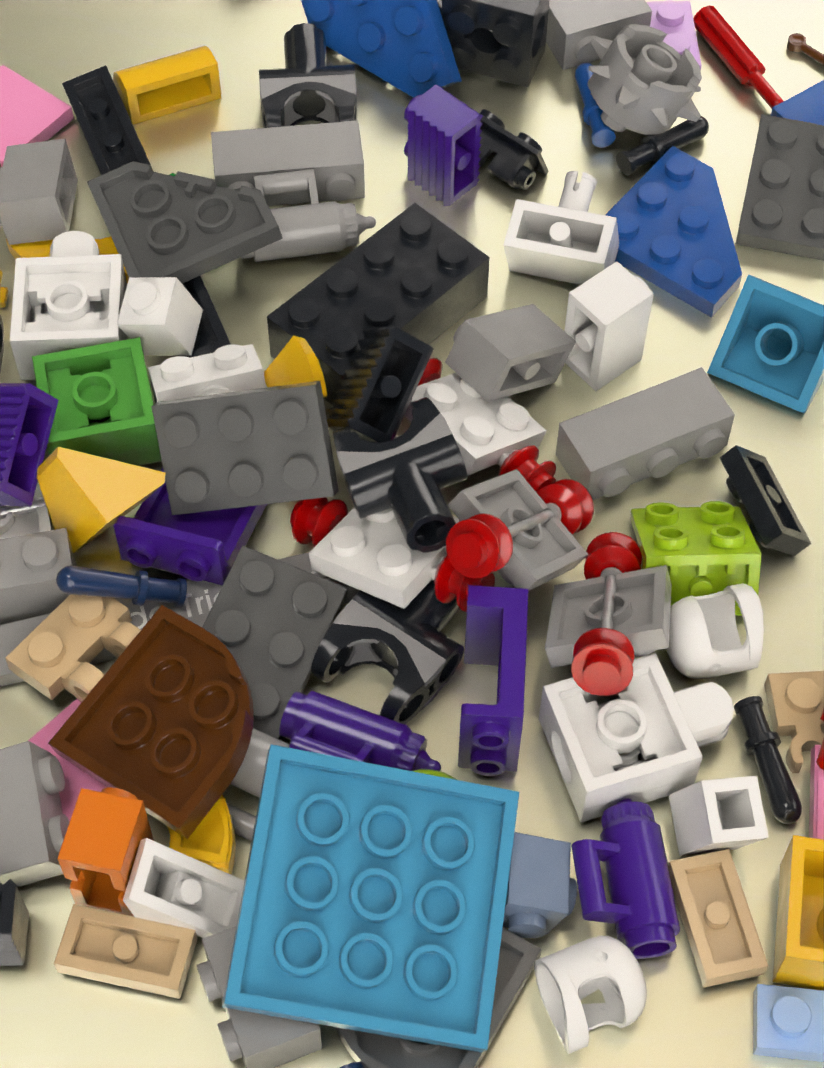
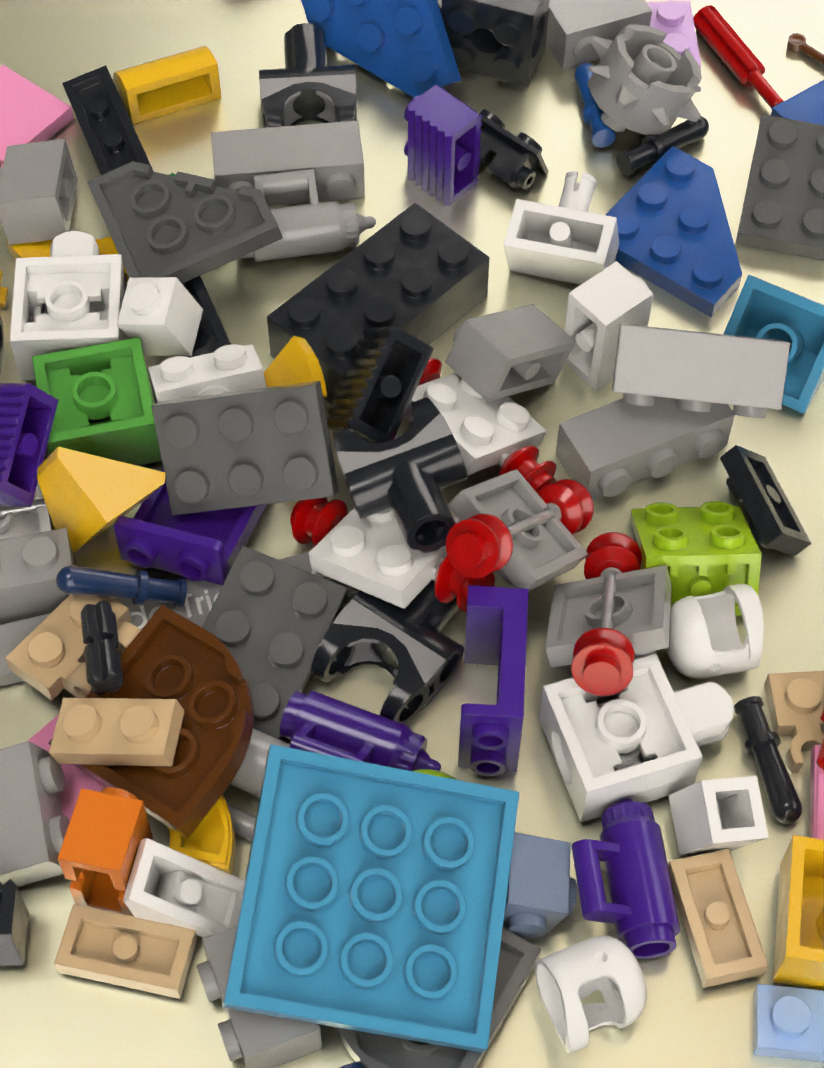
(100, 654): none -> black piece
(117, 731): none -> tan plate
(700, 369): none -> brick

